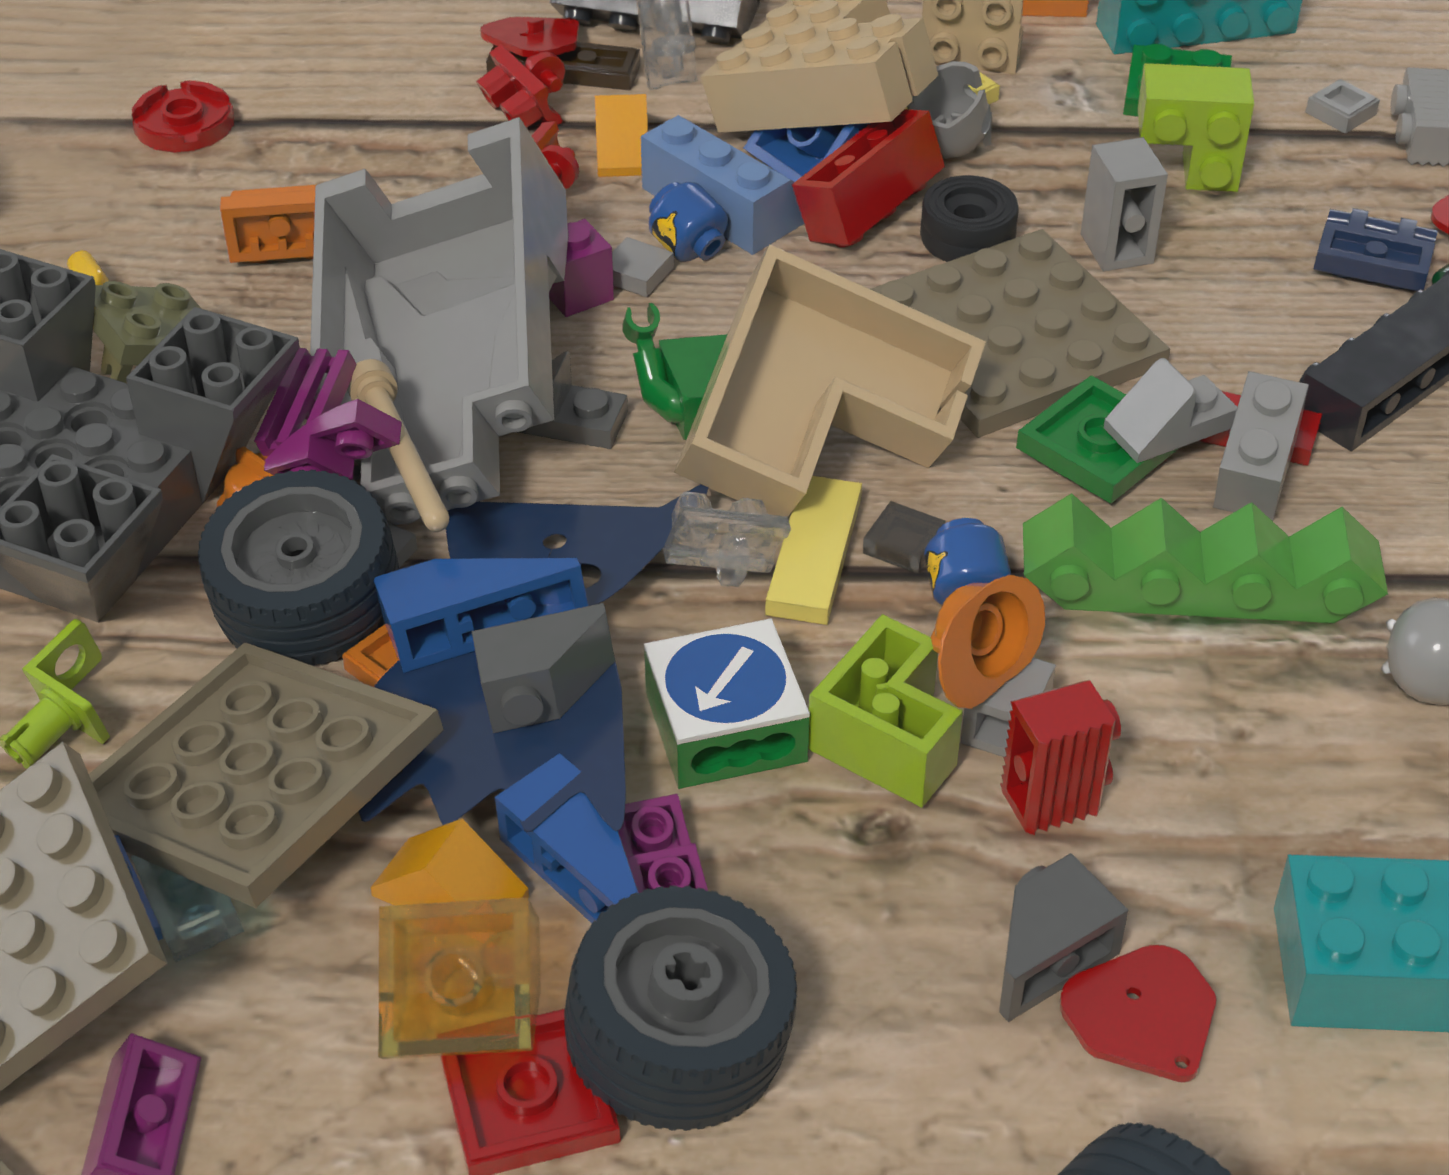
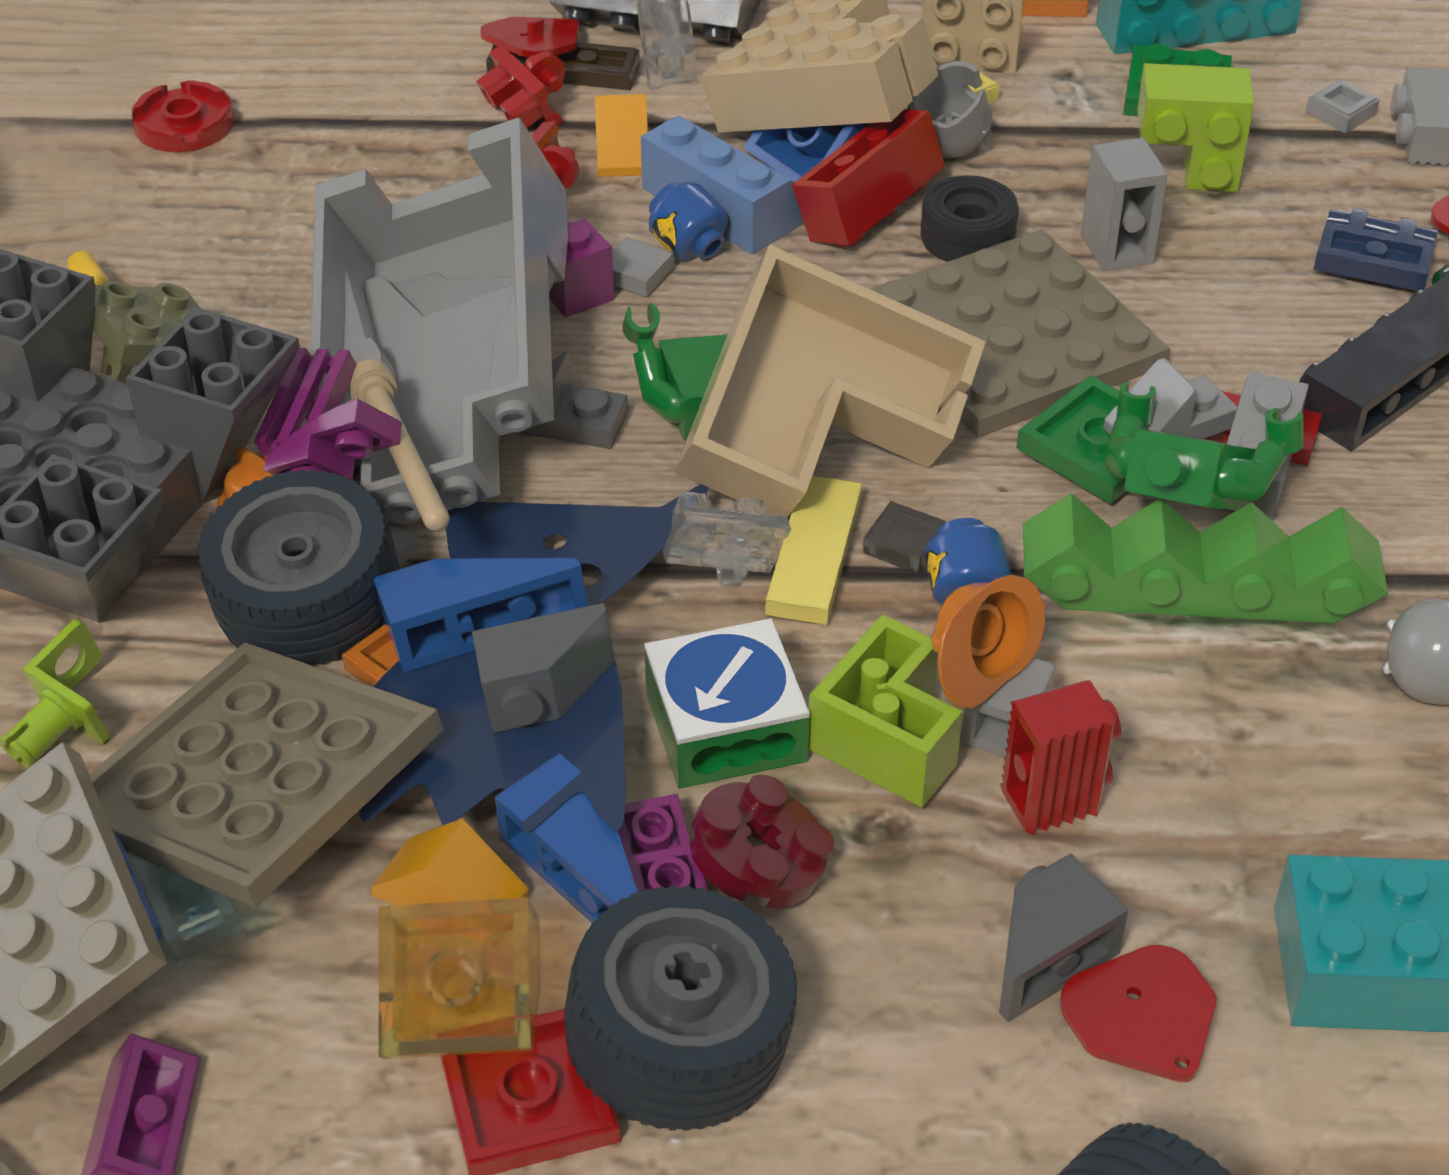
(269, 223): orange bracket -> none
(762, 810): none -> dark red plate
(1191, 467): none -> green torso

